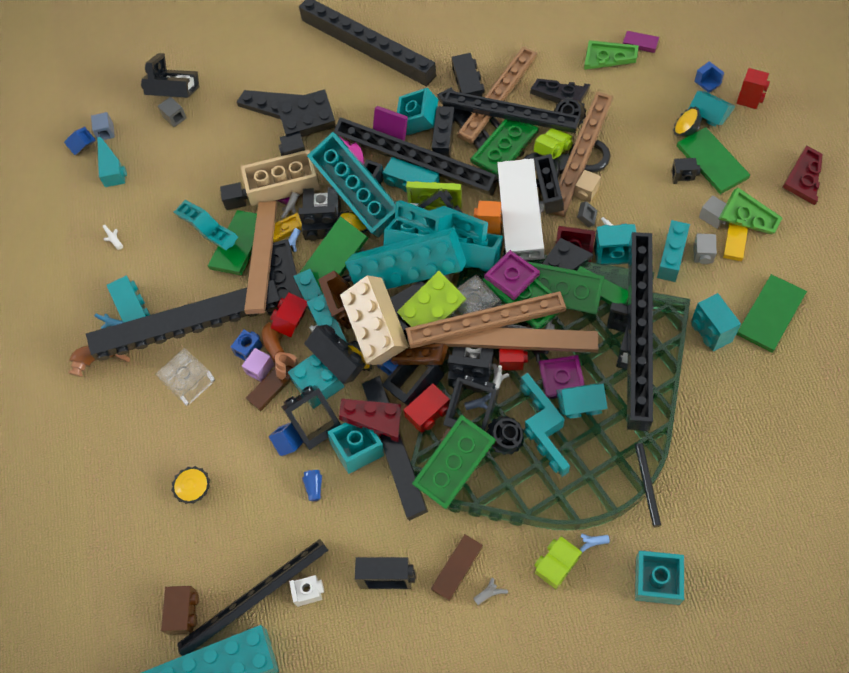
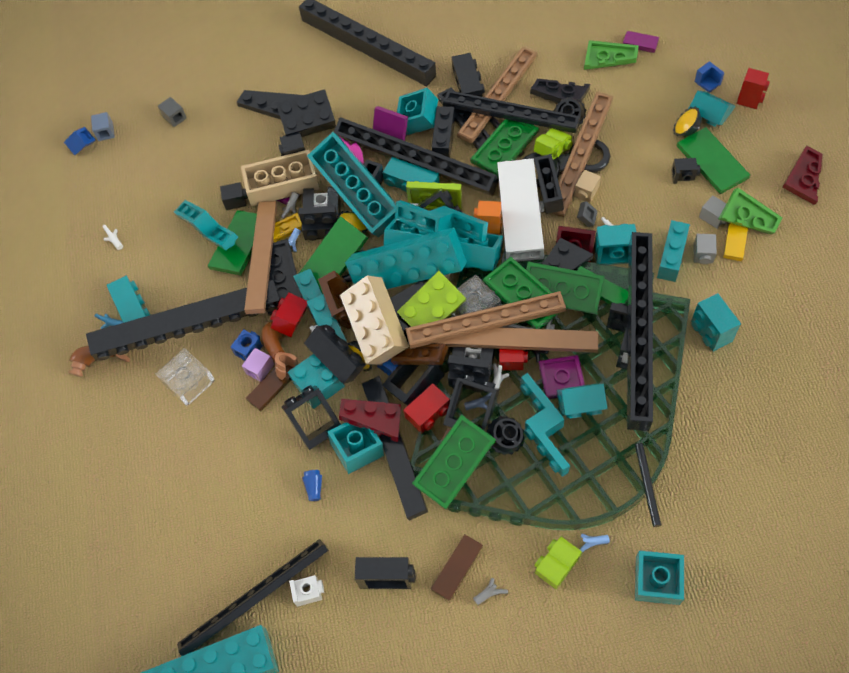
(110, 168): teal slope -> none
(168, 82): black brick -> none
(179, 610): reddish brown brick -> none
(190, 485): yellow piece -> none
(285, 439): blue panel -> none
(512, 274): magenta tile -> none
(771, 313): green tile -> none

